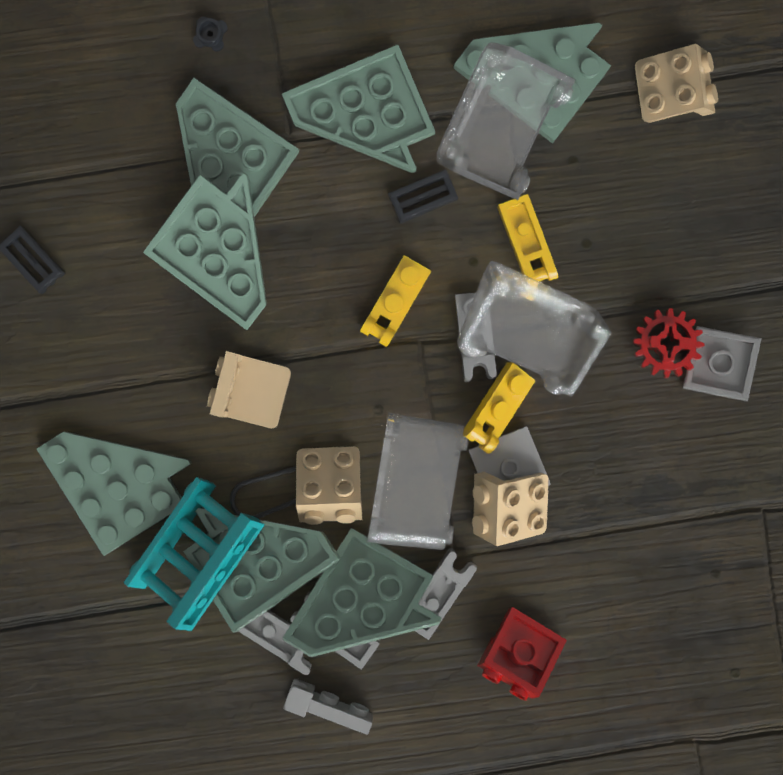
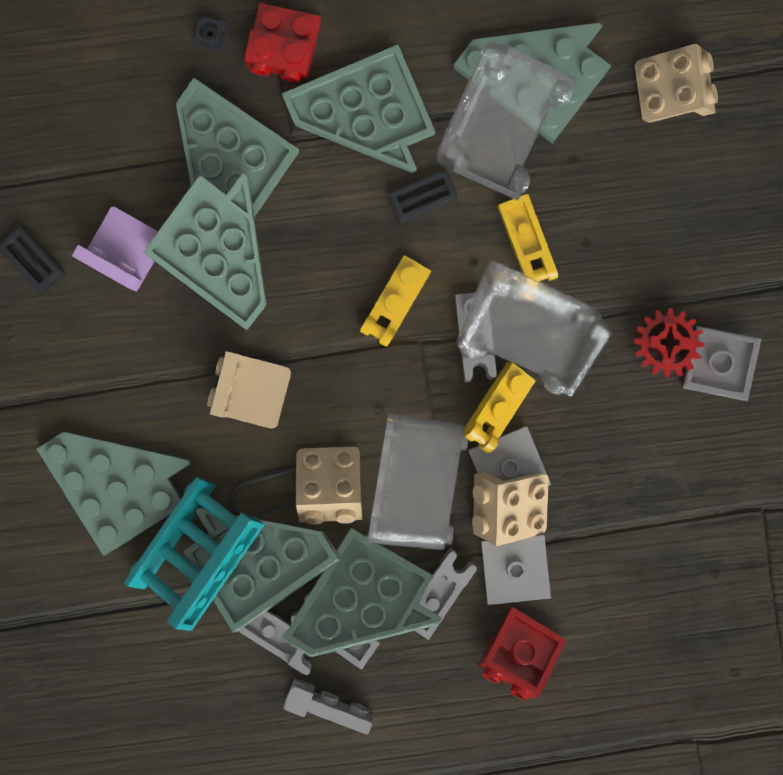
(119, 249): none -> lavender bracket
(282, 43): none -> red plate
(516, 570): none -> light grey plate

